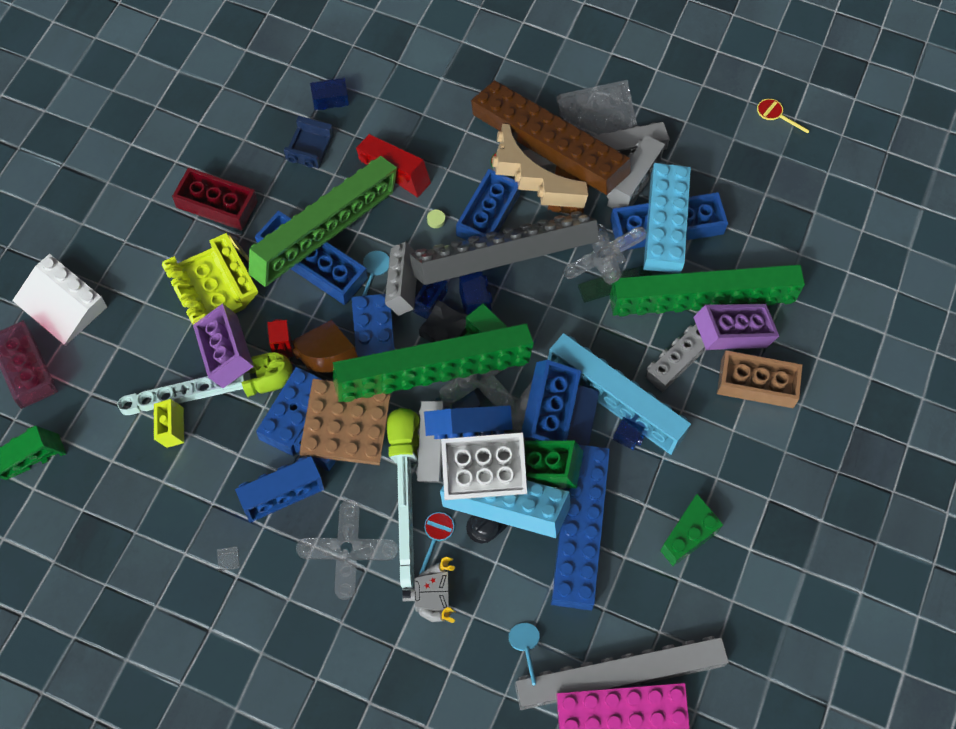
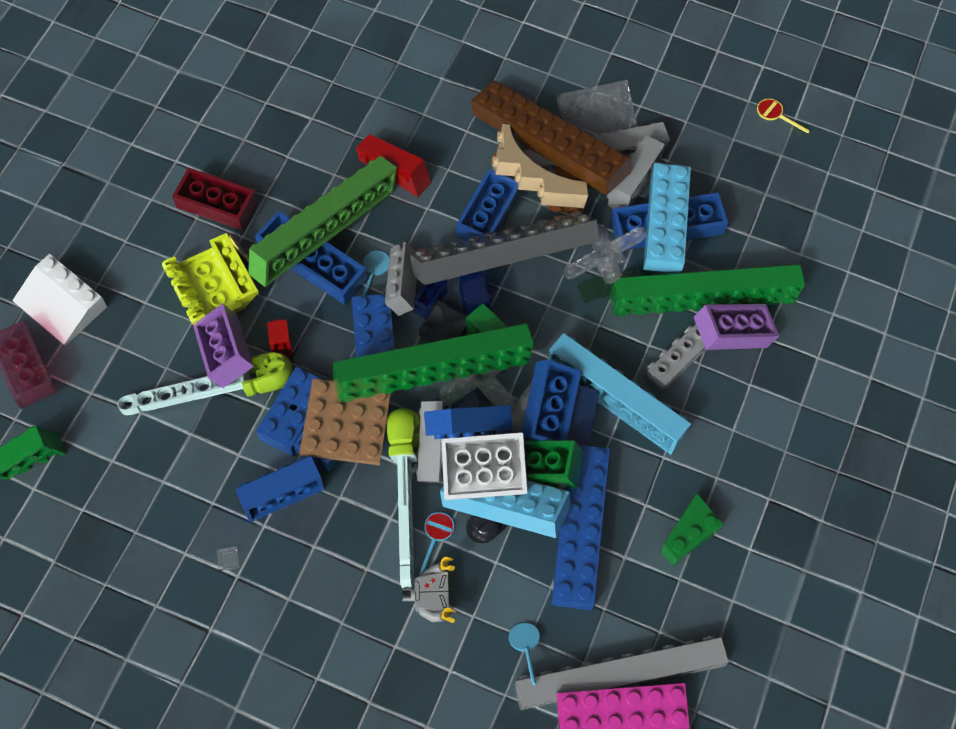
(168, 423): neon yellow brick -> none
(309, 142): dark blue panel -> none
(323, 347): reddish brown brick -> none
(329, 94): clear blue brick -> none
(347, 562): clear piece -> none
(436, 219): yellowish green tile -> none
(629, 433): clear blue brick -> none
(759, 379): medium nougat brick -> none

